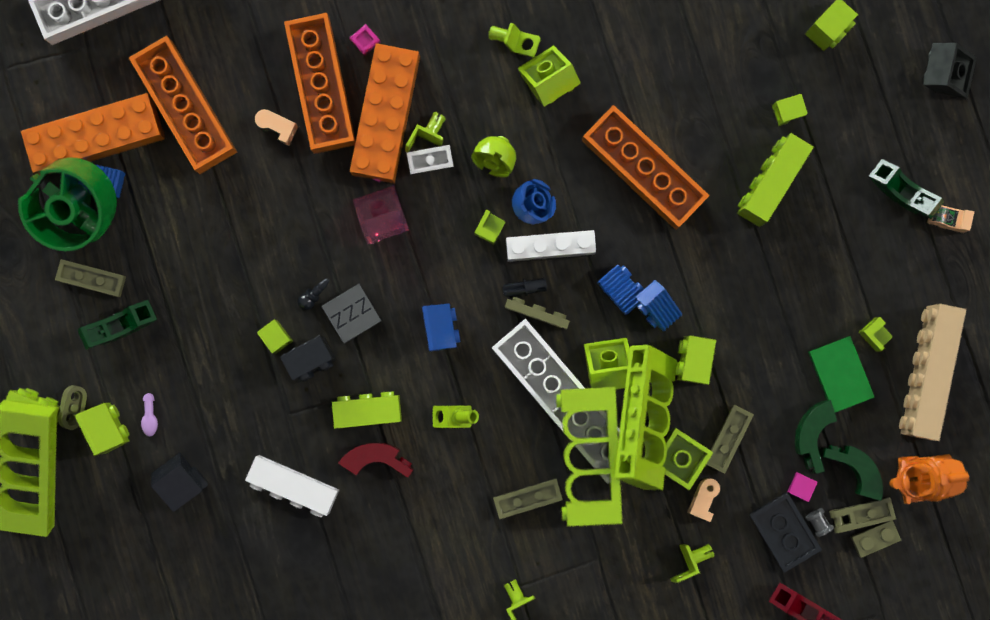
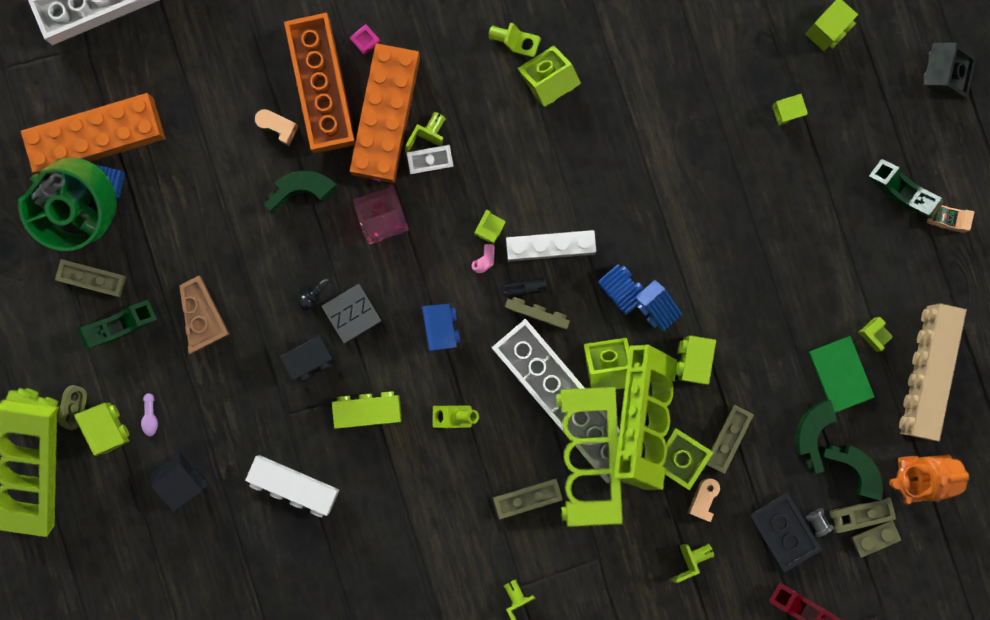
(48, 189): none -> dark grey pin
(183, 105): orange brick -> none
(201, 315): none -> medium nougat wing
(274, 336): lime panel -> none
(298, 183): none -> dark green arch
(375, 452): dark red arch -> none
(485, 261): none -> bright pink arm
(496, 155): lime cylinder -> none
(533, 202): blue cylinder -> none
(644, 167): orange brick -> none
(775, 179): lime brick -> none
(802, 486): dark pink tile -> none

